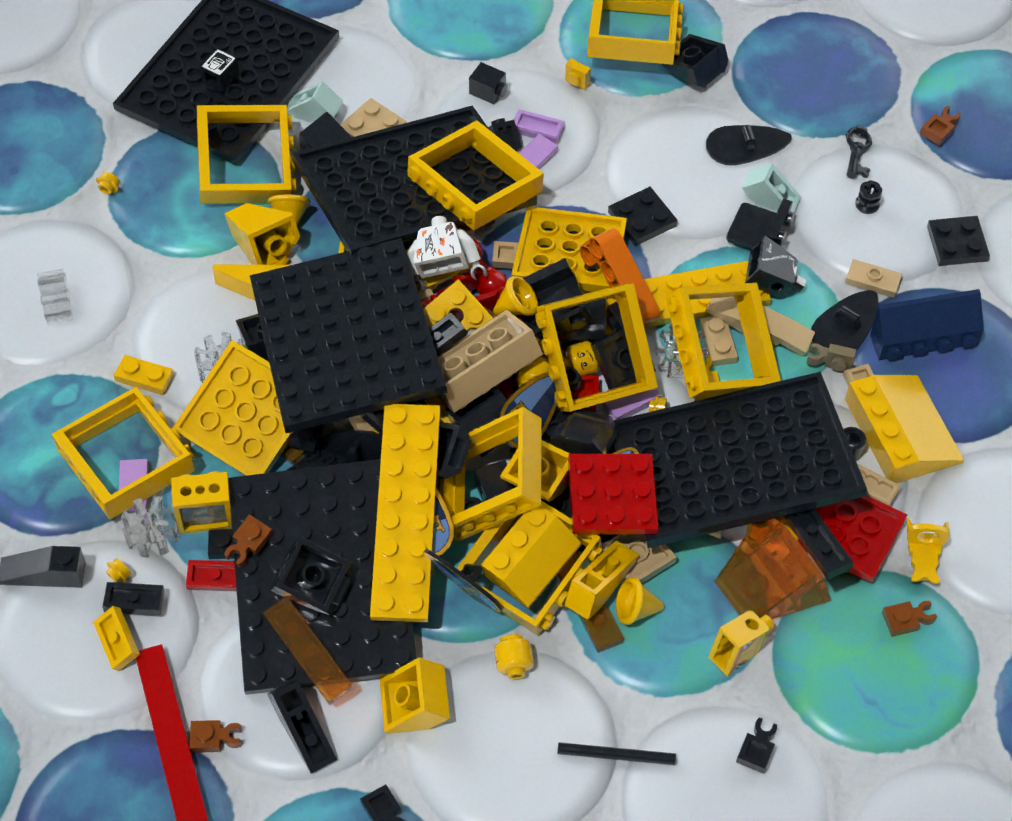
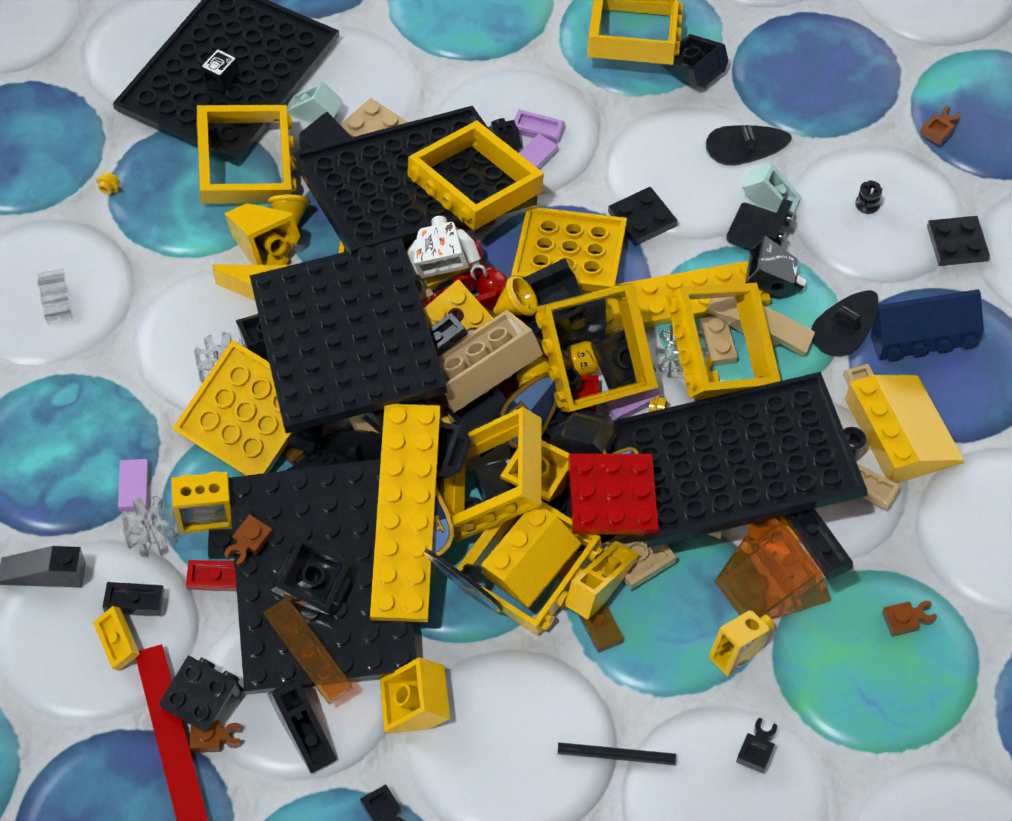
(104, 418): yellow window -> none
(118, 571): yellow plate -> none
(143, 375): yellow plate -> none
(200, 693): none -> black bracket
(487, 83): black brick -> none
(504, 254): tan plate -> none
(513, 656): yellow head -> none
(577, 74): yellow plate -> none
(614, 317): black plate -> none
(619, 268): orange beam -> none
(635, 602): yellow hat -> none
(835, 356): dark tan plate -> none
(856, 150): black piece -> none
(864, 531): red plate -> none
(873, 278): tan plate -> none
(926, 549): yellow hair -> none

